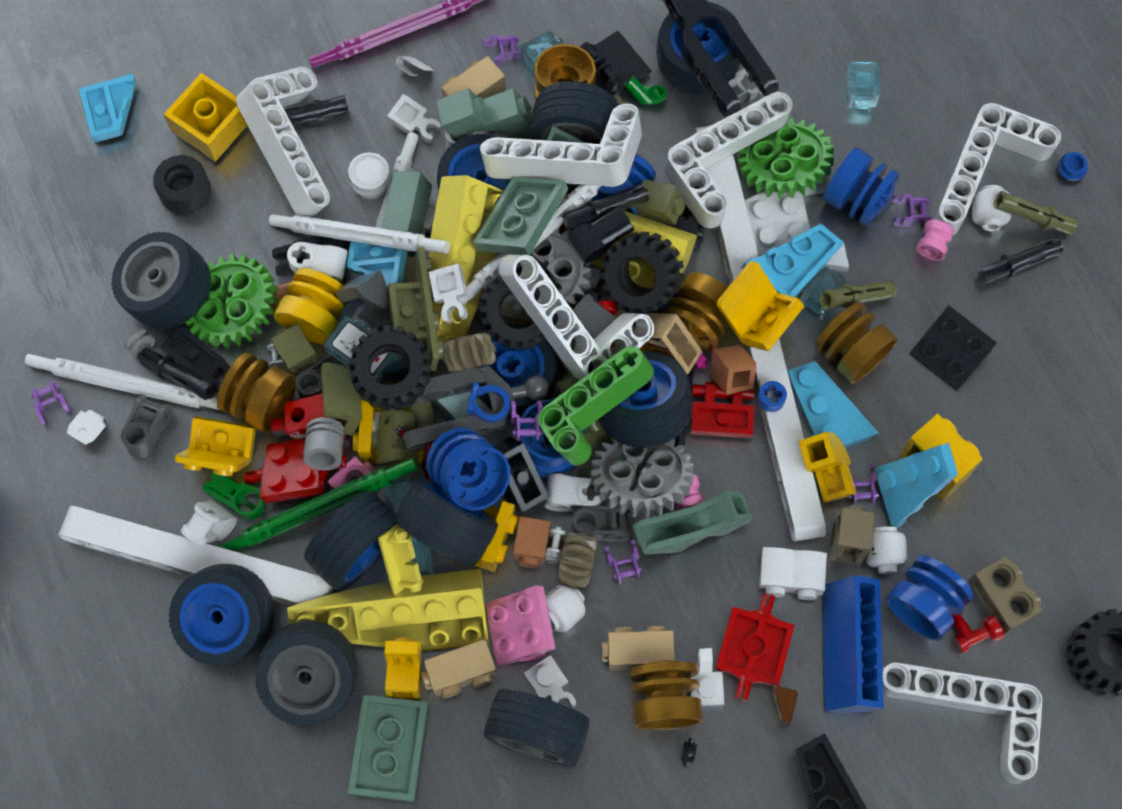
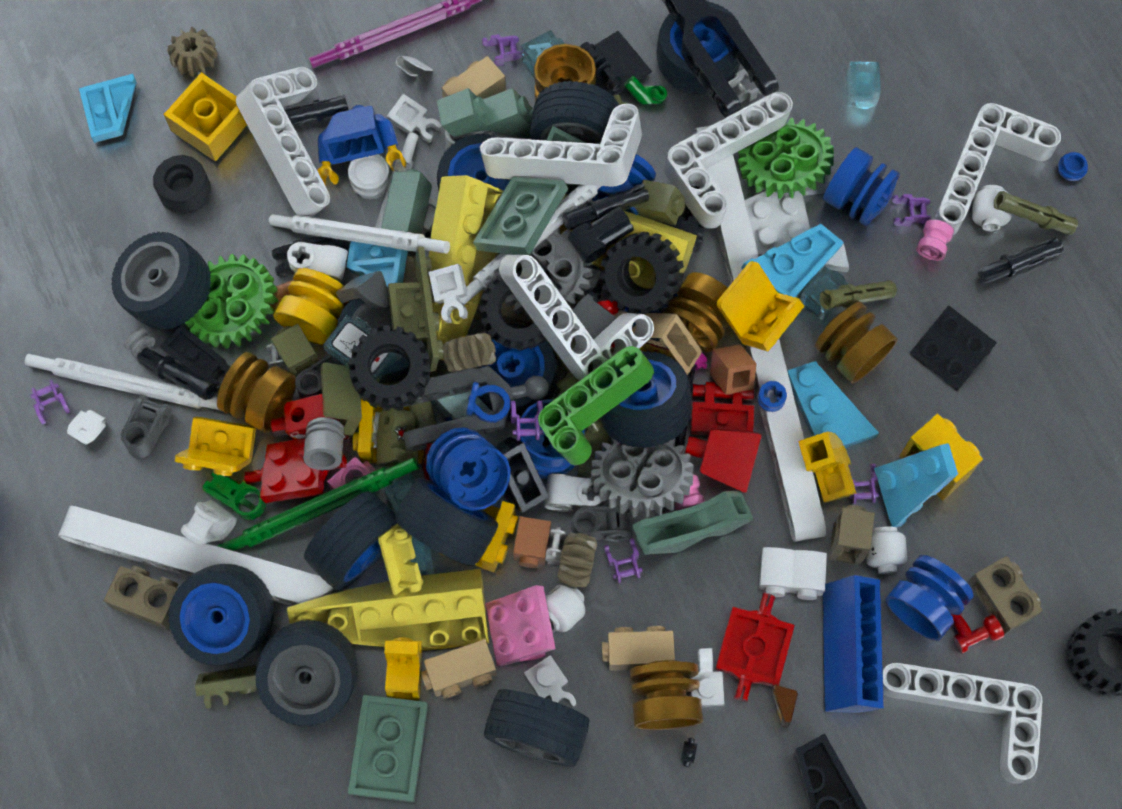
(141, 602): none -> dark tan brick
(192, 51): none -> dark tan gear
(225, 681): none -> olive plate
(356, 136): none -> blue torso
(726, 455): none -> red torso

